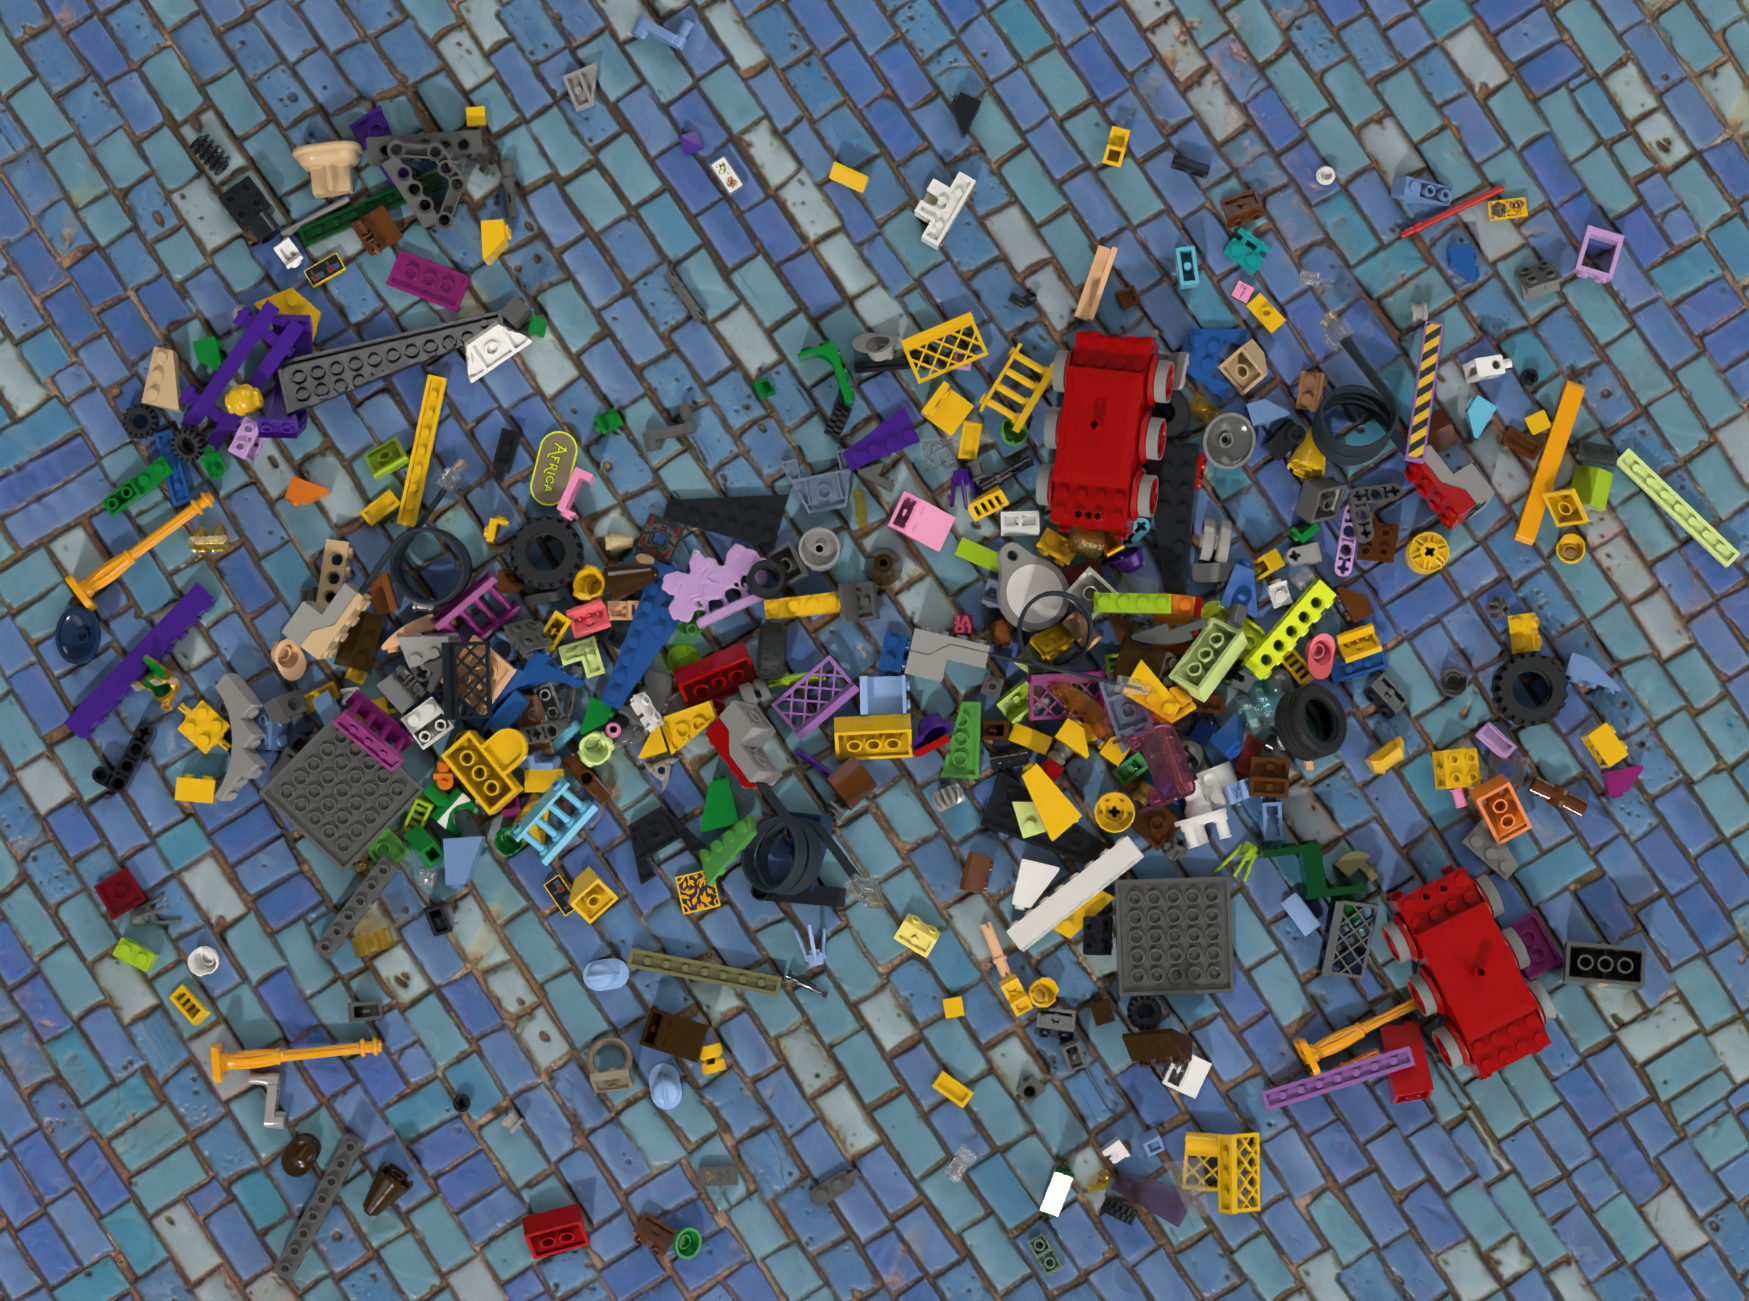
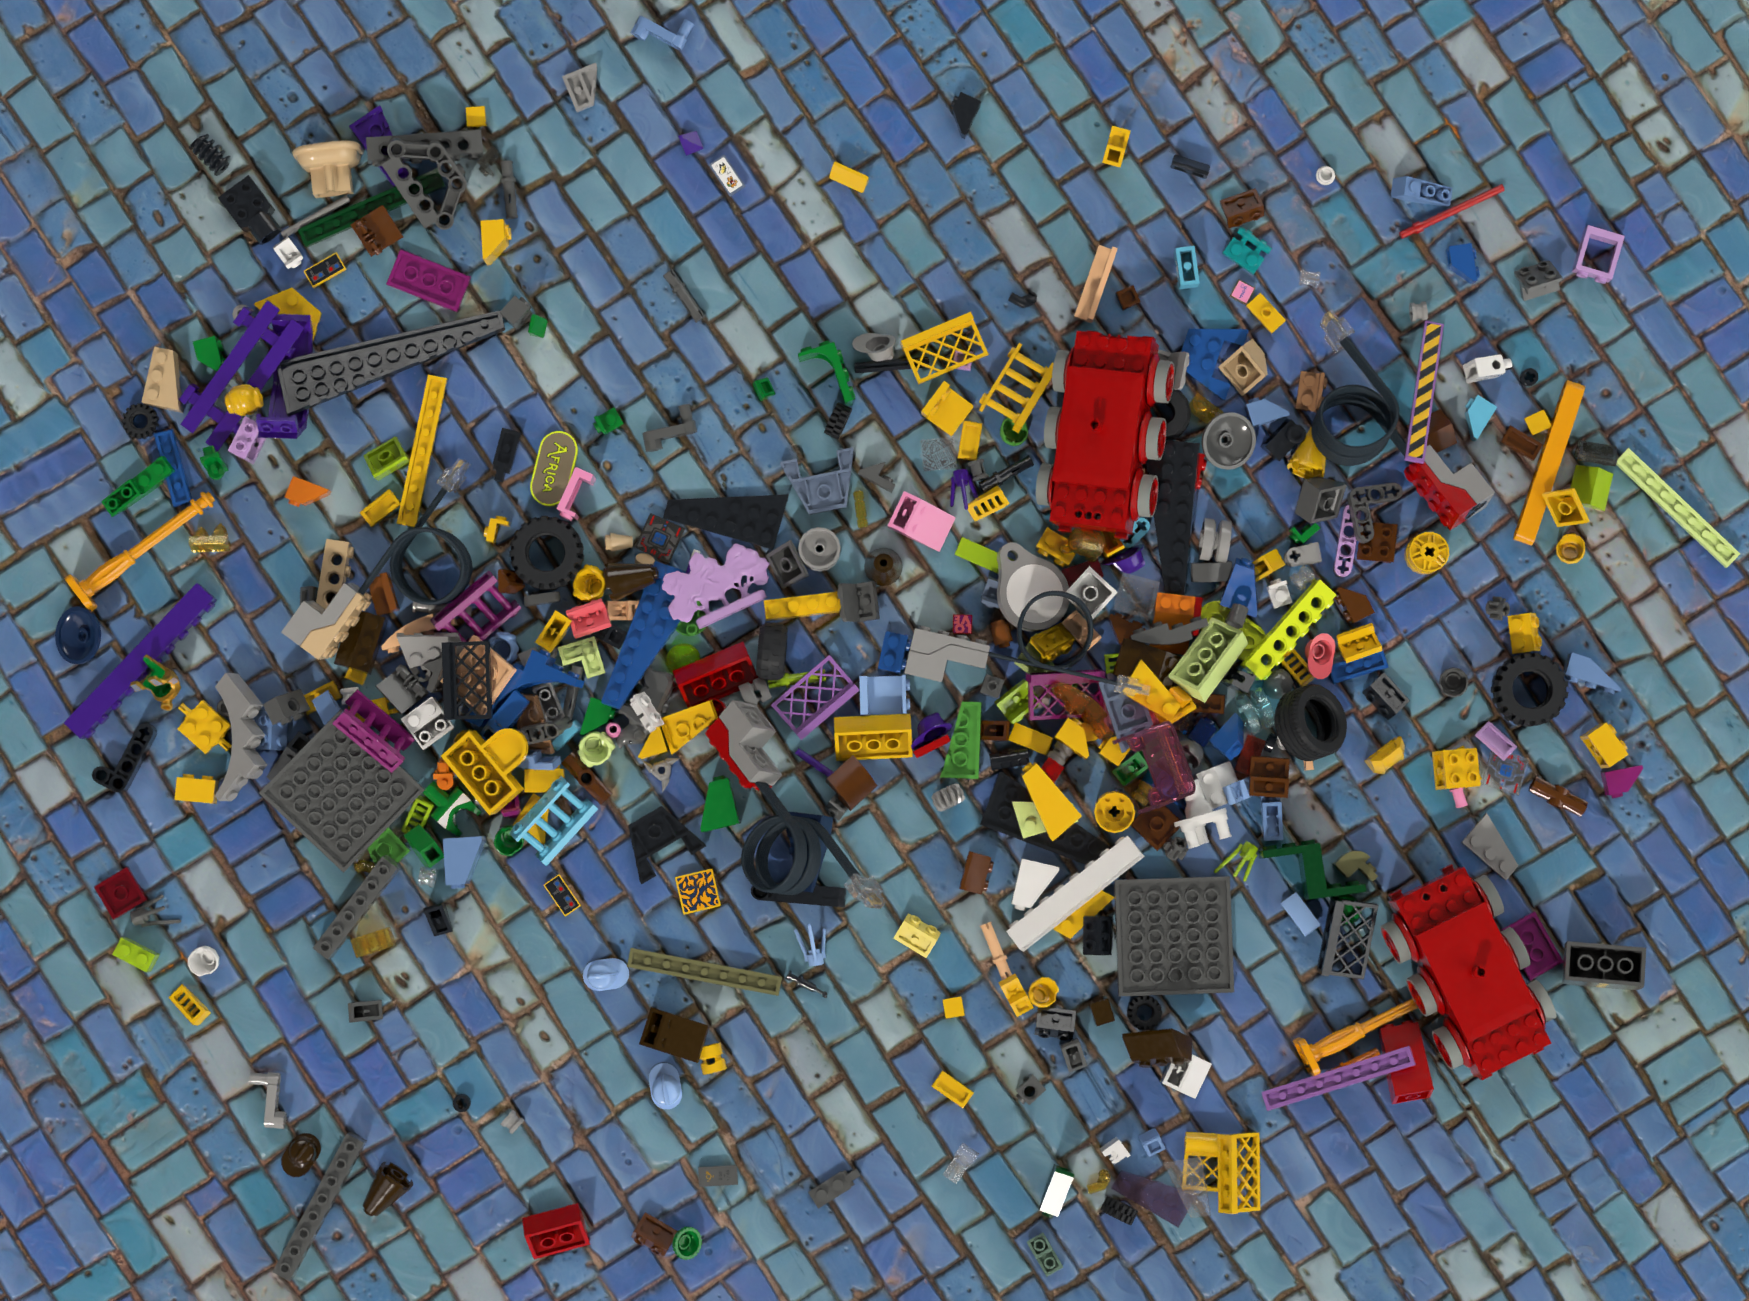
(181, 447): black tyre -> none
(266, 1057): light orange piece -> none
(288, 659): light nougat piece -> none
(492, 348): white wing -> none
(527, 637): dark grey hinge -> none
(590, 895): yellow slope -> none
(611, 1078): dark tan tile -> none
(726, 848): bright green wing -> none
(758, 590): black tyre -> none
(885, 440): dark purple wing -> none
(942, 207): white piece -> none
(1020, 523): white hinge -> none
(1131, 603): lime brick -> none
(1500, 809): orange slope -> none
(1507, 209): tile -> none

